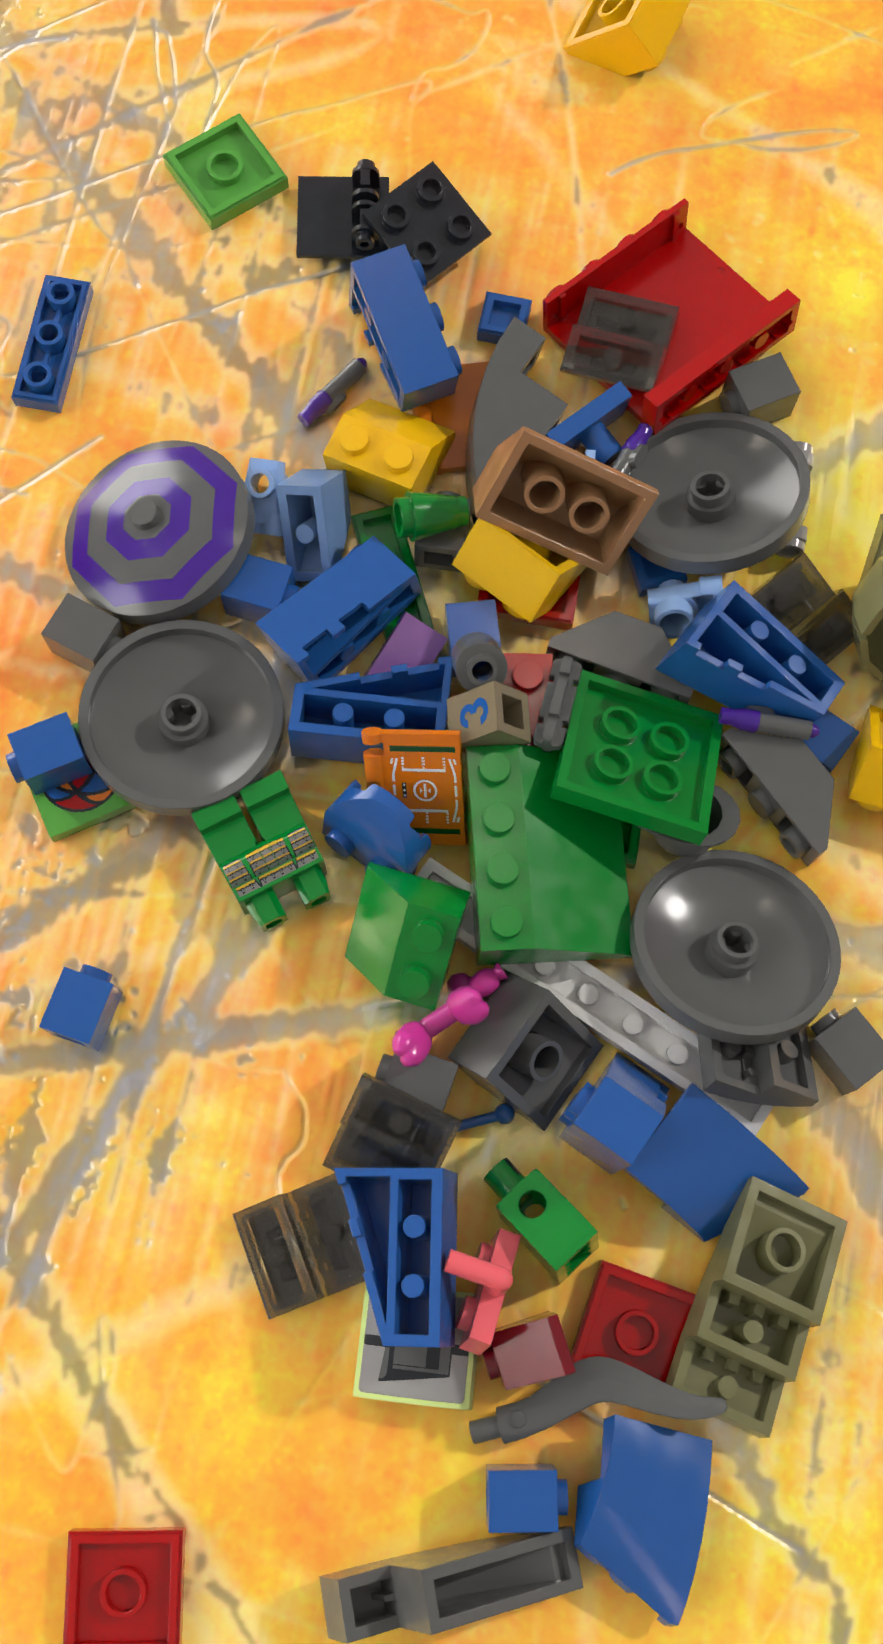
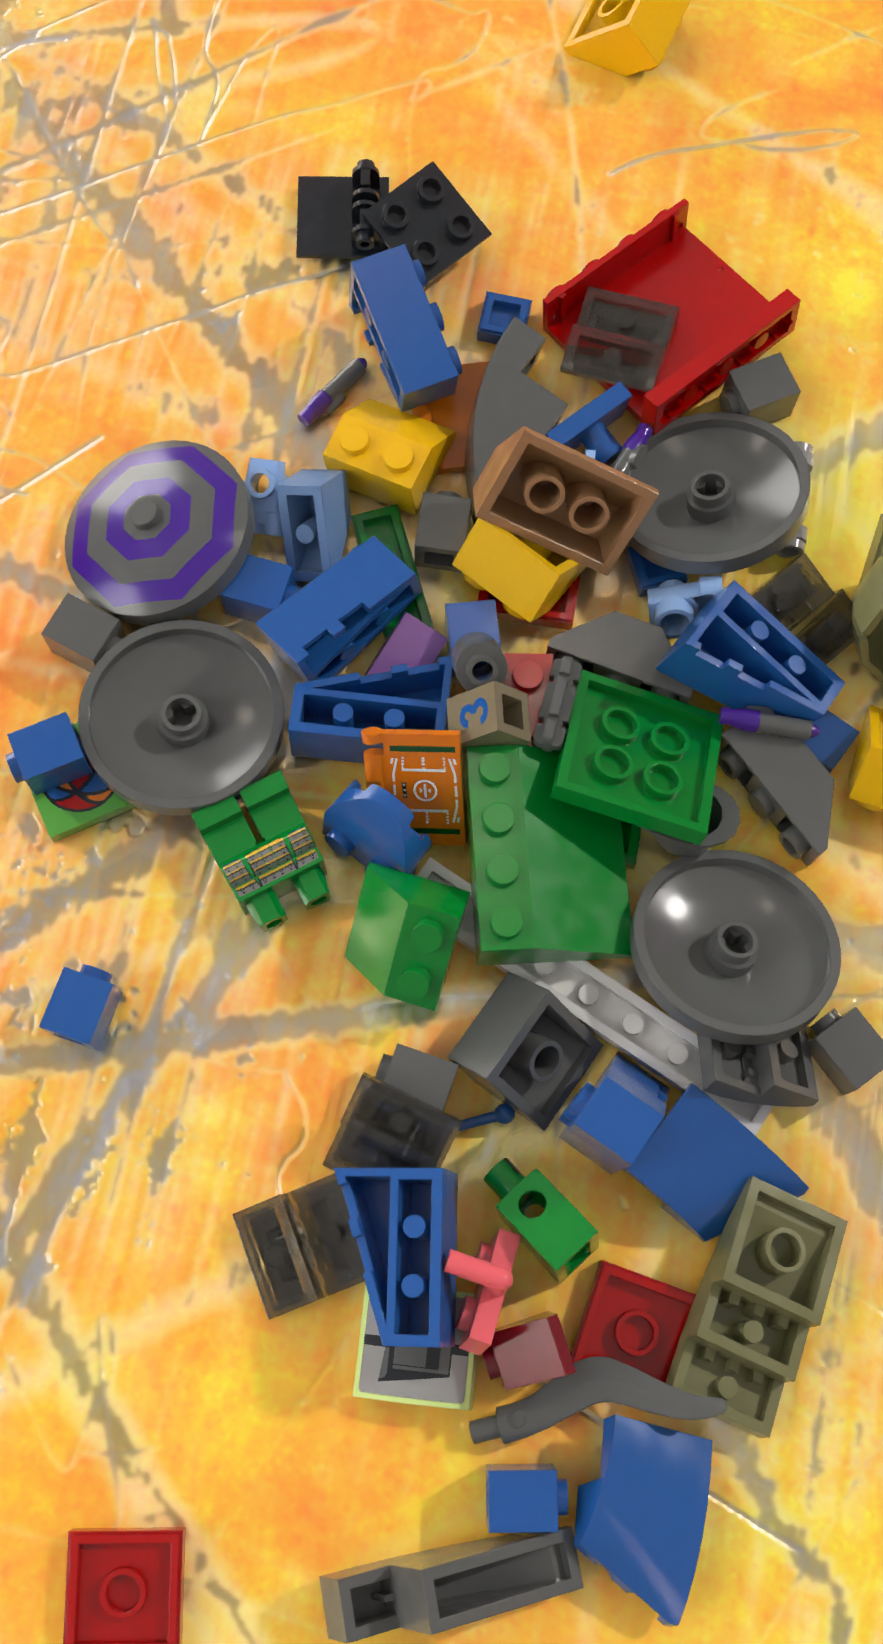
(52, 344): blue tile -> none
(225, 171): bright green tile -> none
(428, 514): green cone -> none
(463, 1004): dark pink piece -> none

